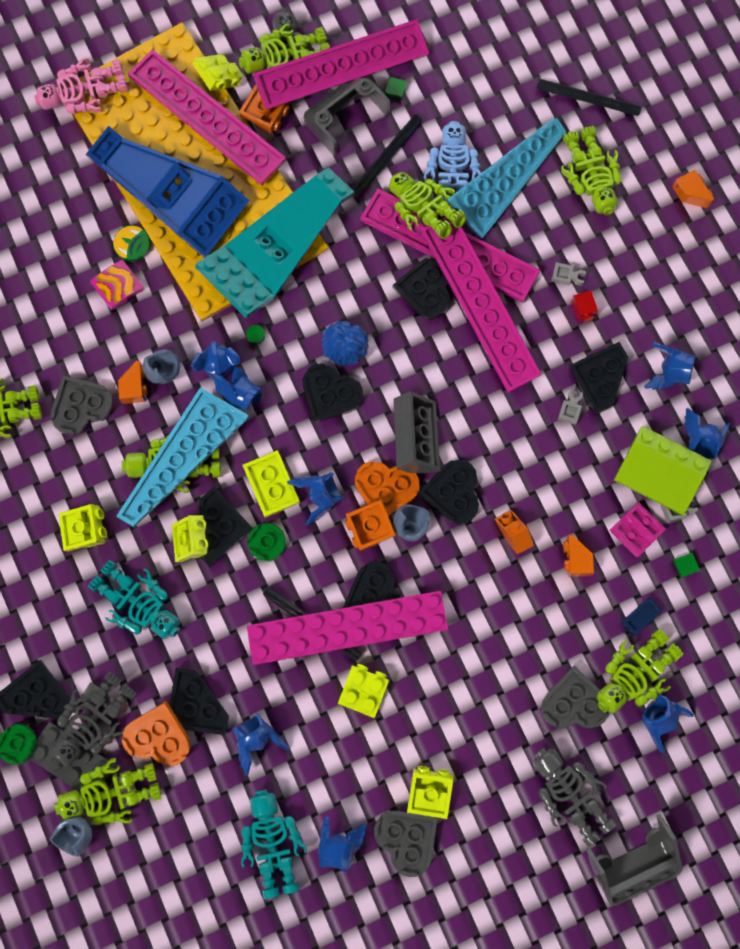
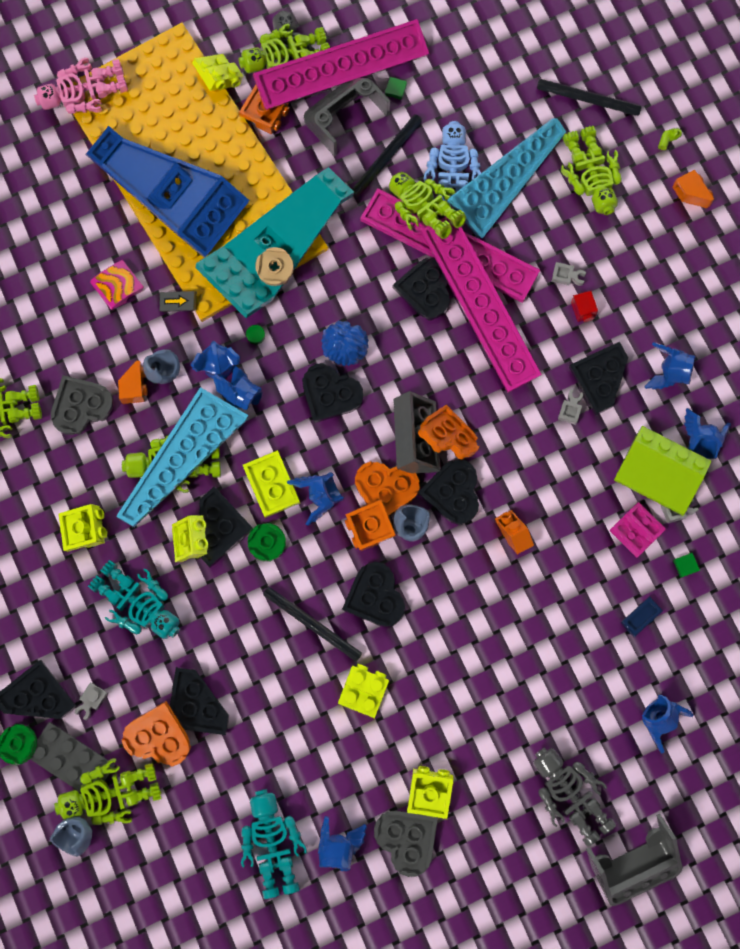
(67, 749): dark grey piece -> none
(131, 243): tile -> none
(178, 301): none -> dark grey tile
(207, 117): dark pink plate -> none
(254, 736): blue helmet -> none
(281, 275): none -> tan plate
(347, 628): dark pink plate -> none
(447, 431): none -> orange plate
(573, 702): dark grey plate -> none
(579, 558): orange slope -> none
(625, 685): lime piece -> none
(668, 136): none -> lime arm

